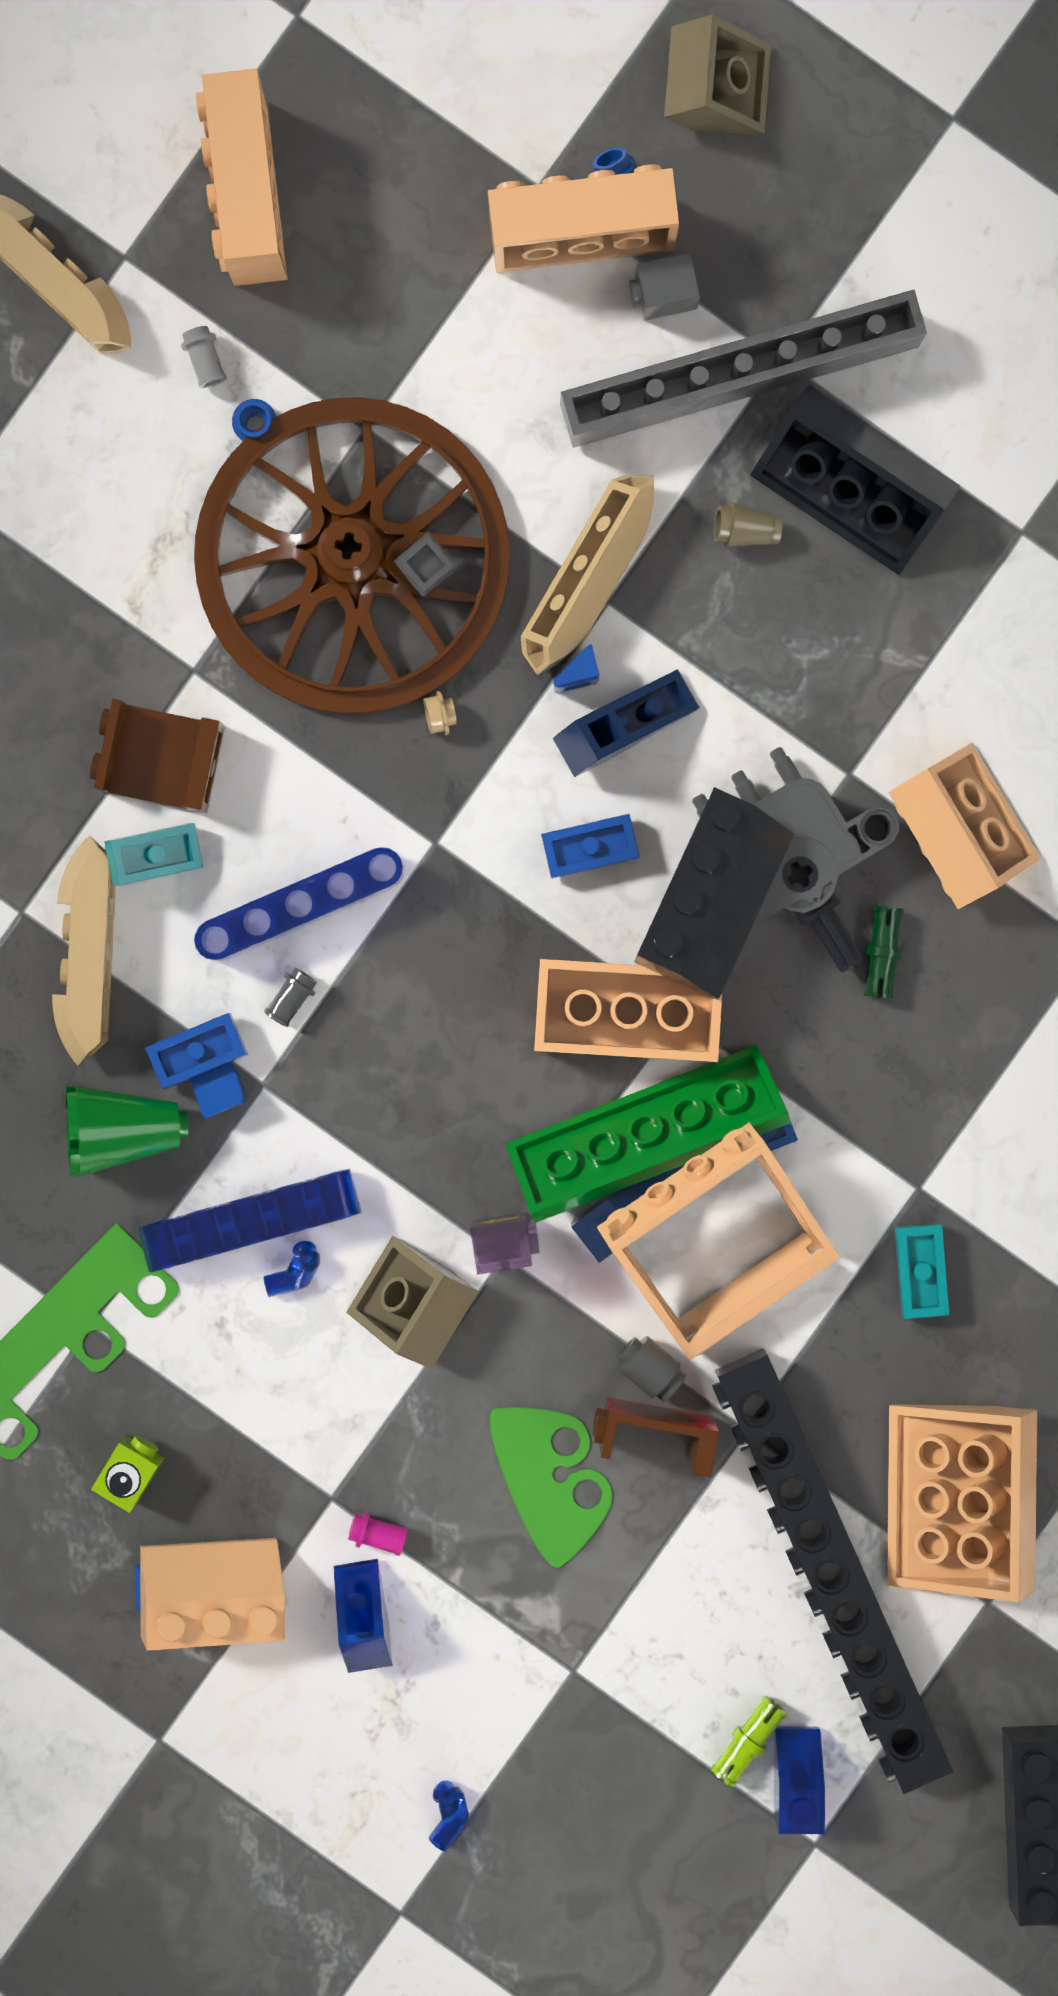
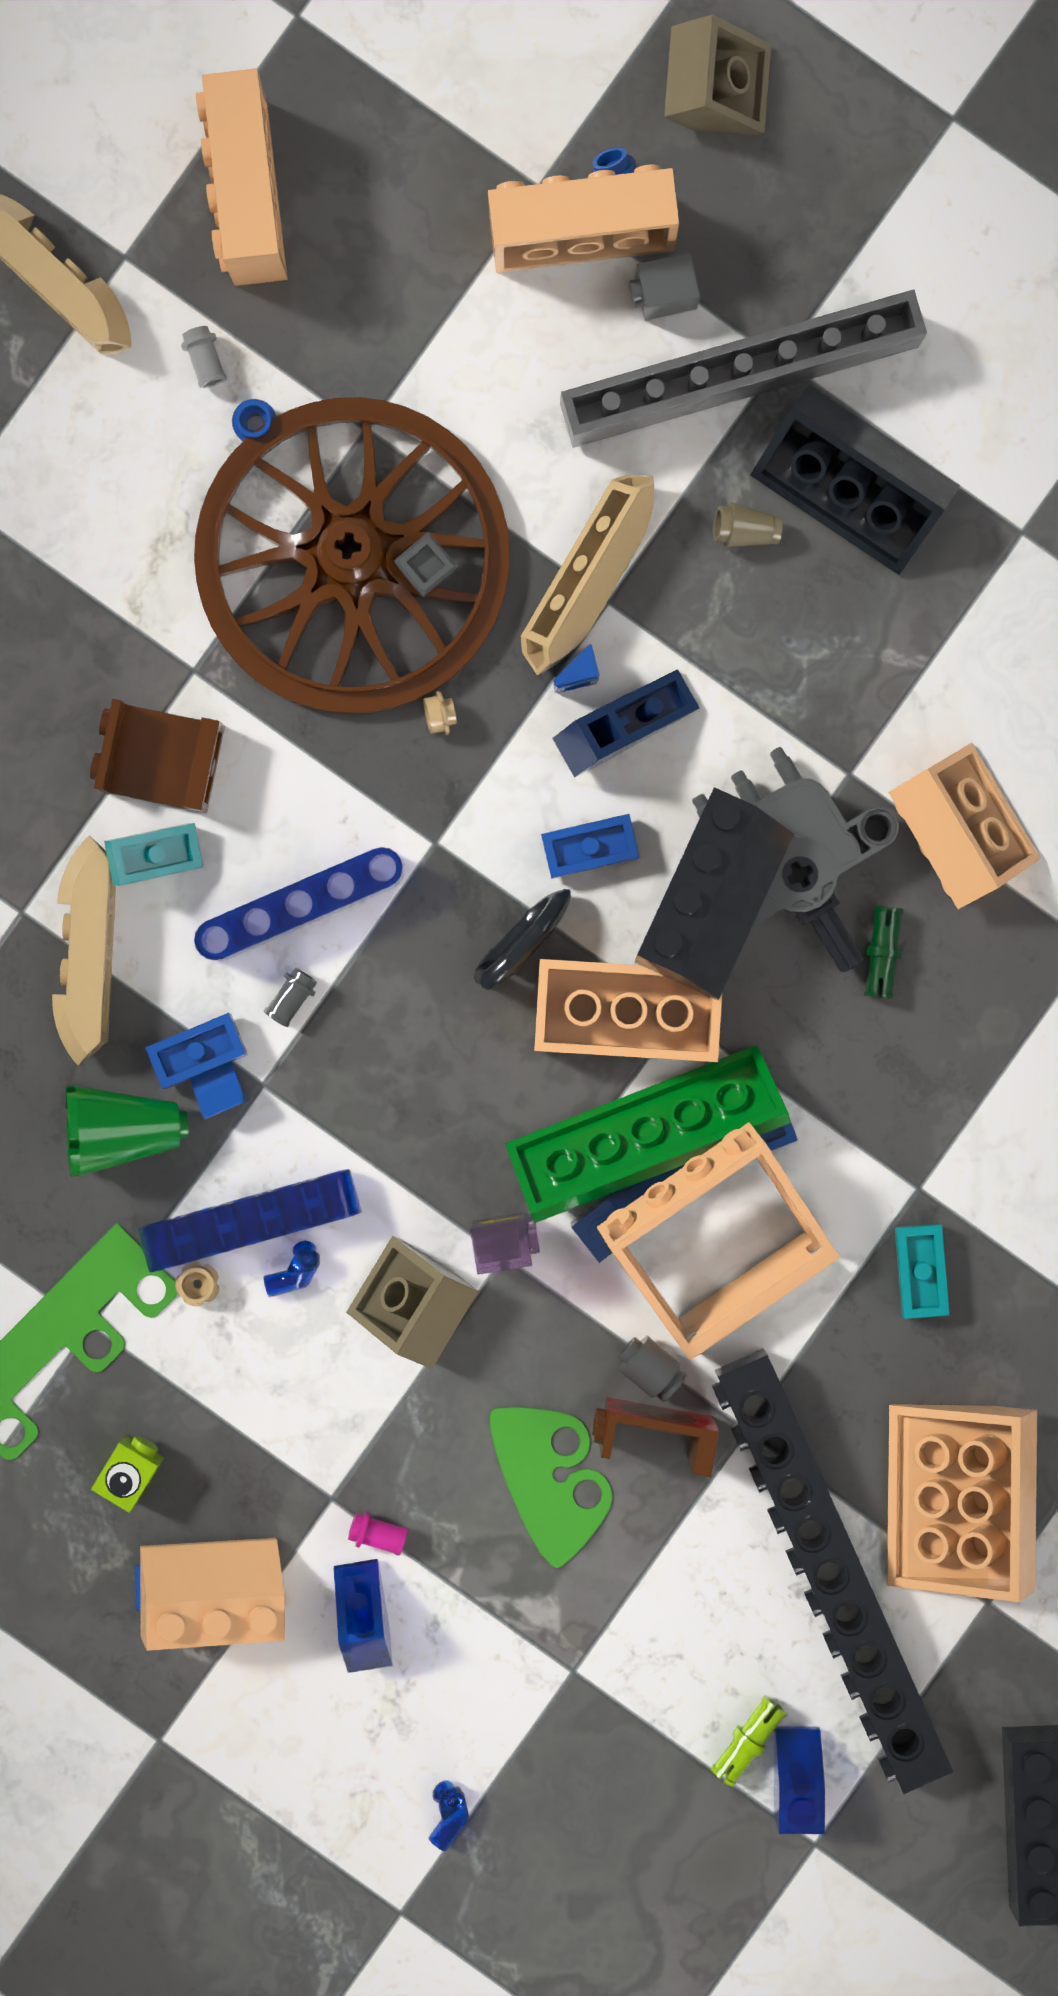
(185, 1283): none -> tan plate
(522, 940): none -> black piece

